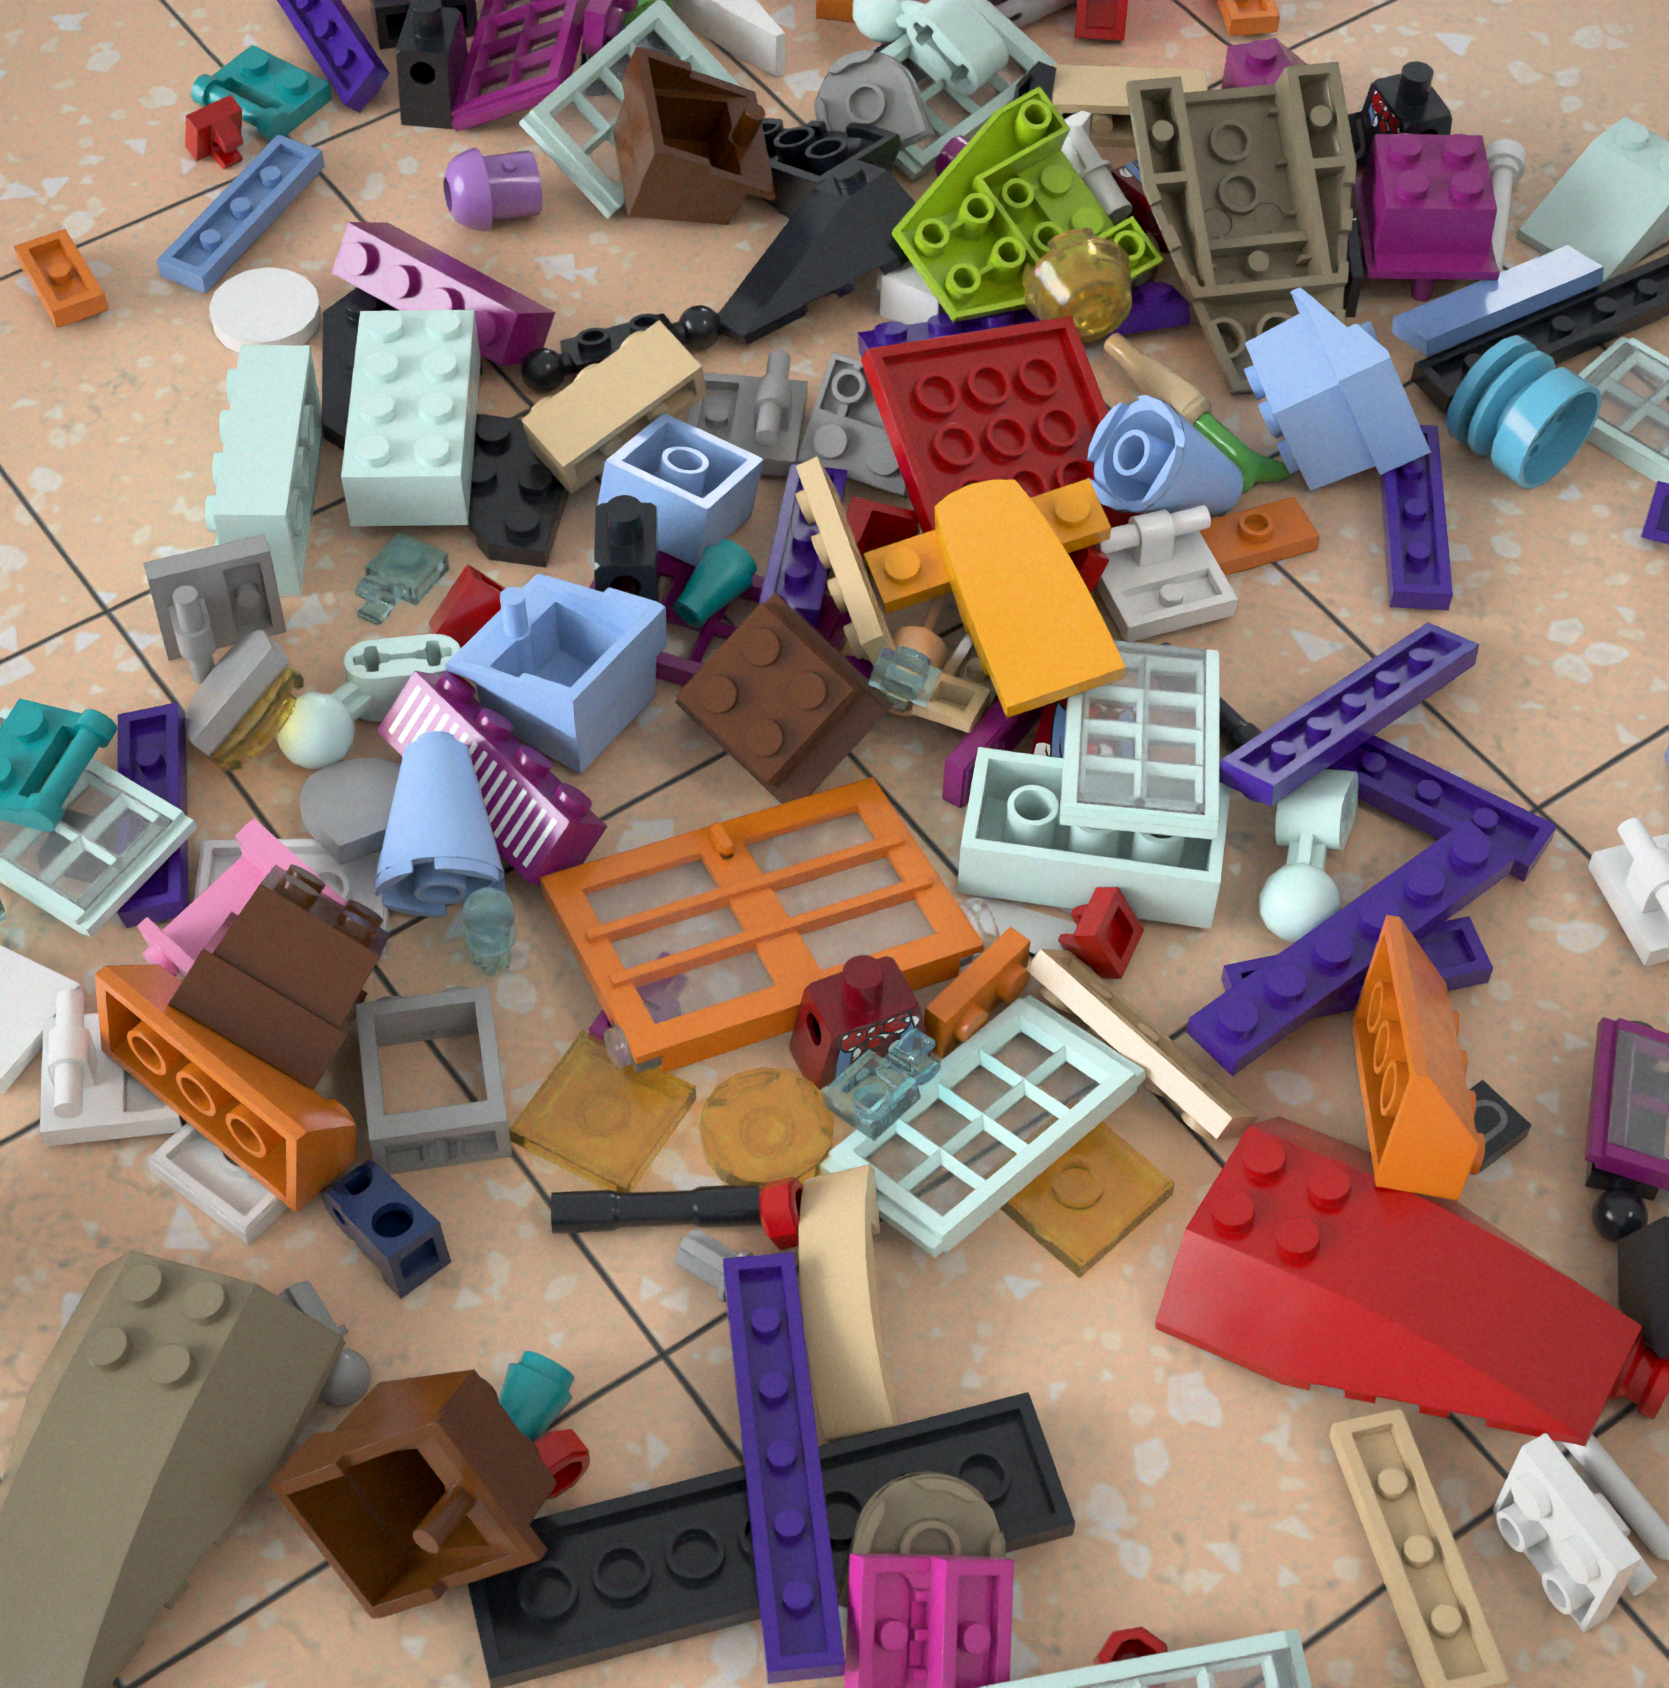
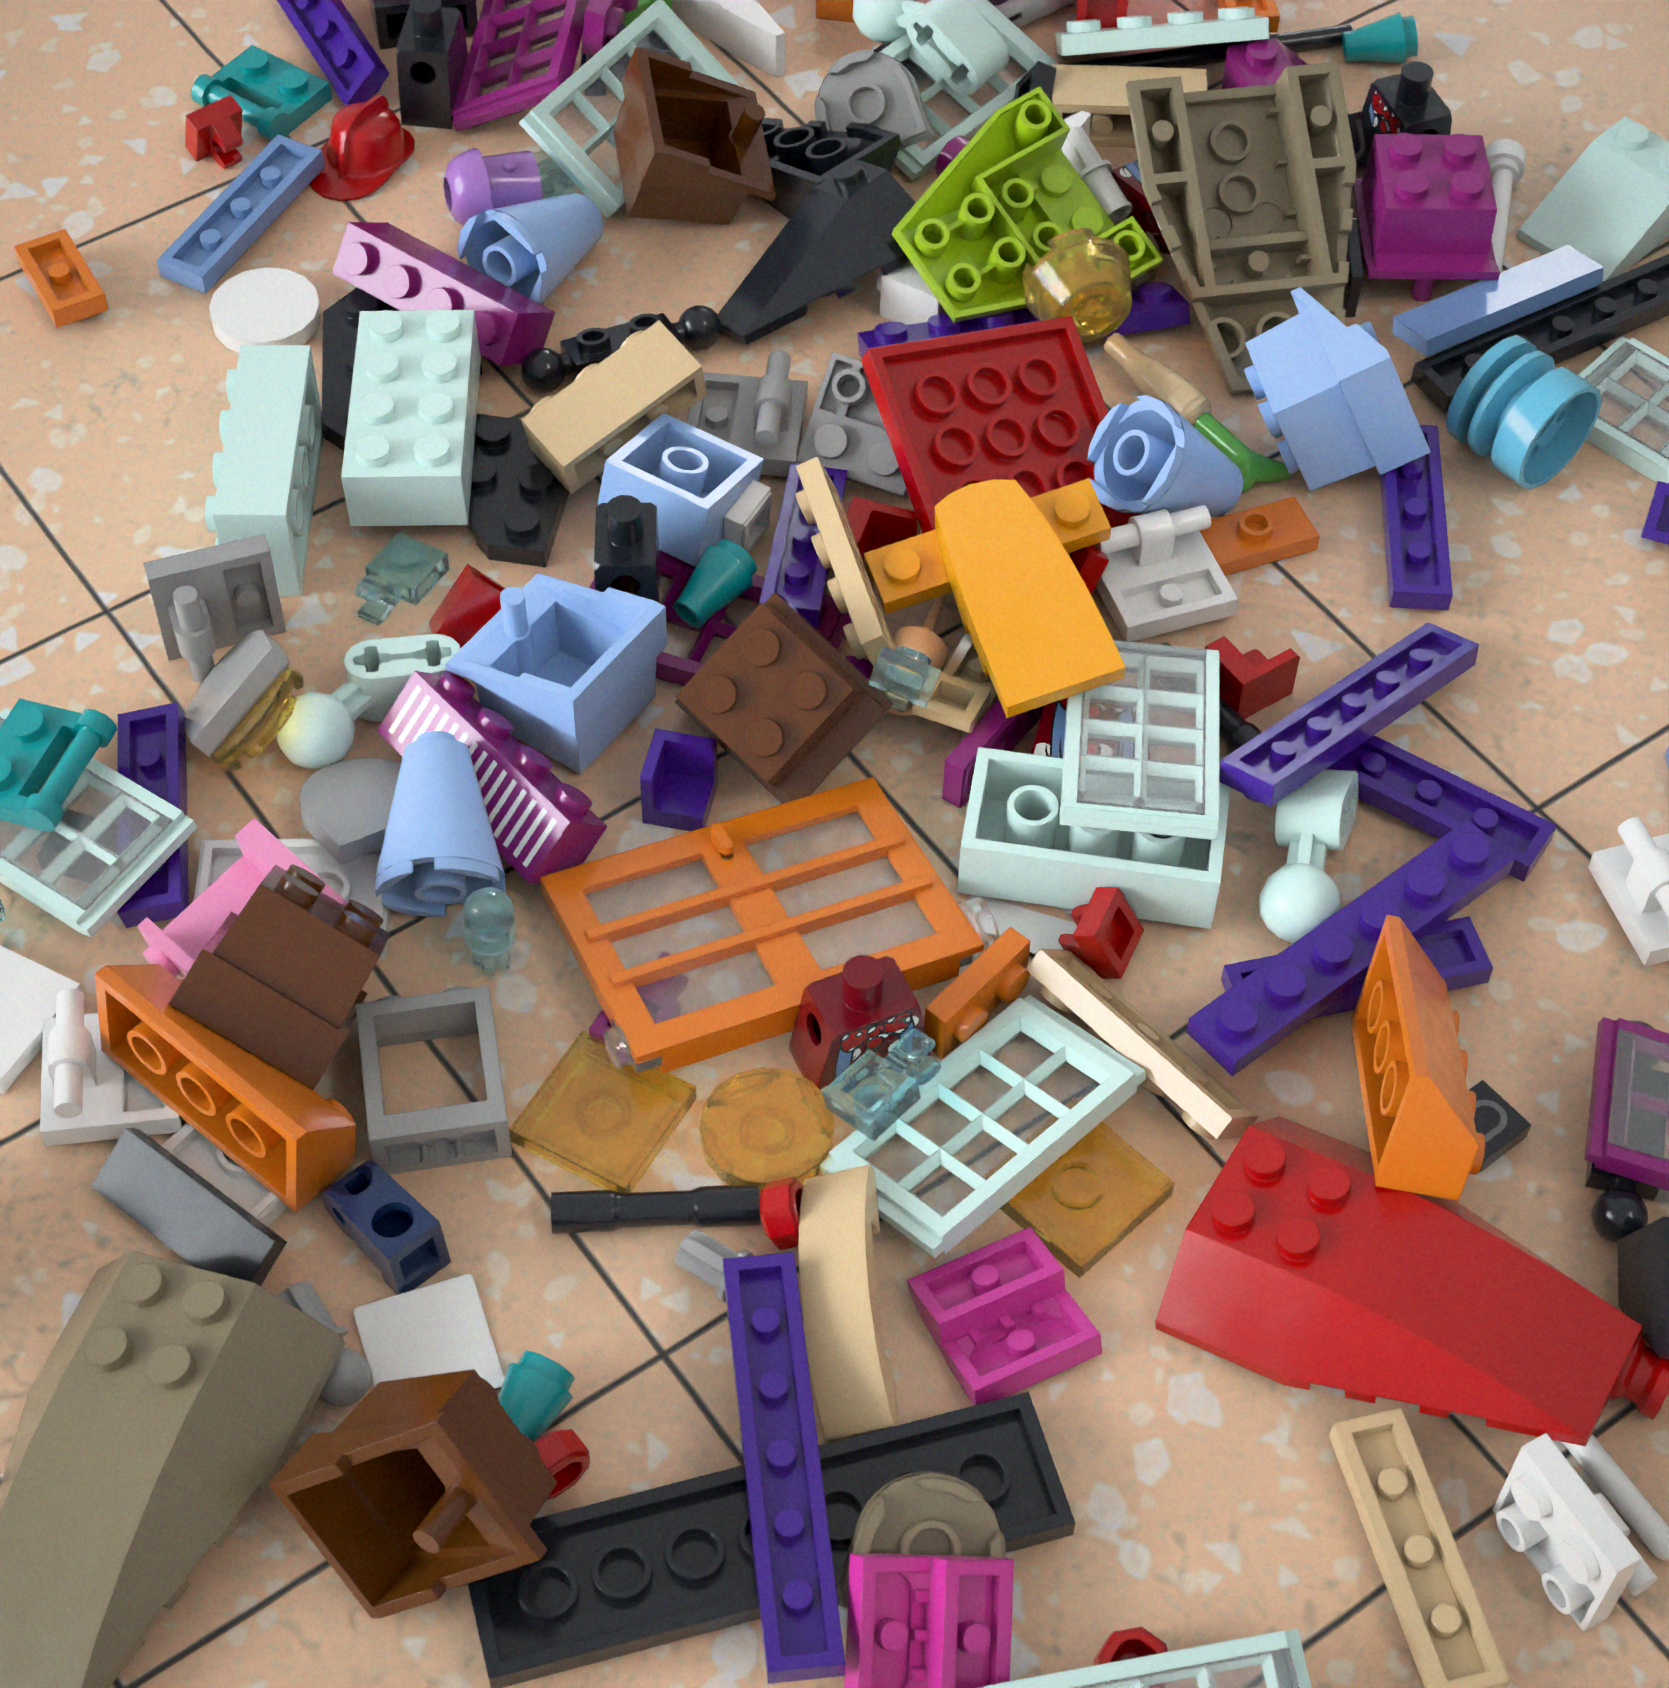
(186, 1210): none -> tile
(362, 150): none -> red piece
(429, 1333): none -> white sticker
(532, 242): none -> light blue cone
(553, 179): none -> clear light blue axle
(679, 780): none -> dark purple panel
(749, 516): none -> white tile
(1004, 1317): none -> dark pink slope
(1181, 30): none -> light aqua plate
(1216, 52): none -> black piece
(1250, 679): none -> red panel
(1382, 41): none -> teal cone

